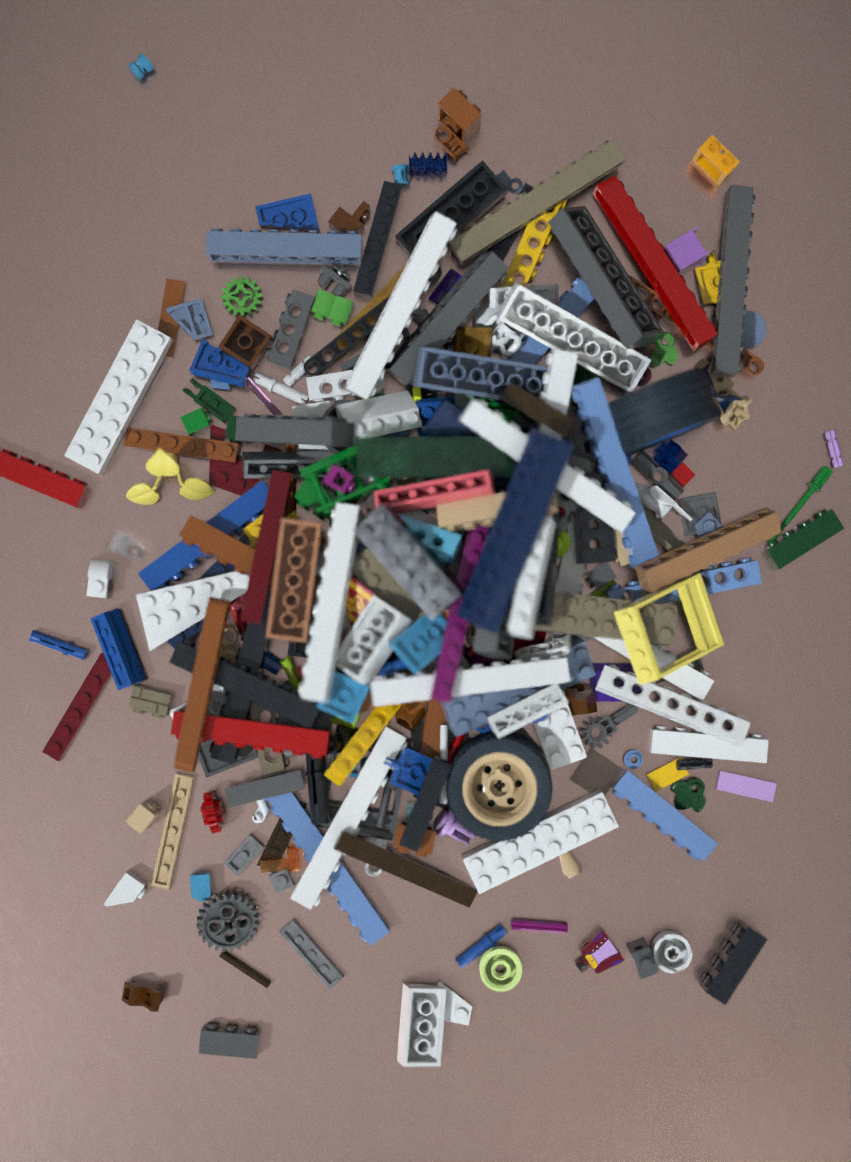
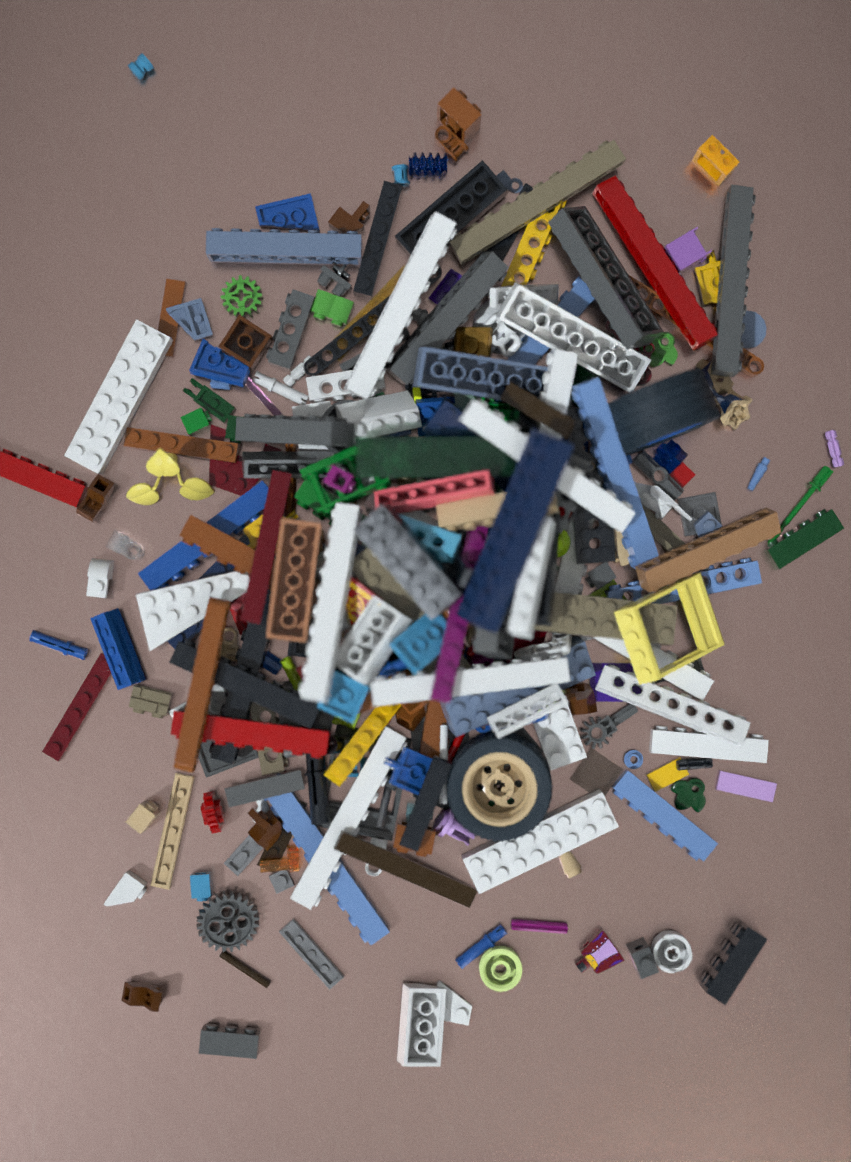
(96, 498): none -> reddish brown brick
(266, 829): none -> reddish brown brick
(461, 570): none -> black tile
(758, 474): none -> medium blue animal

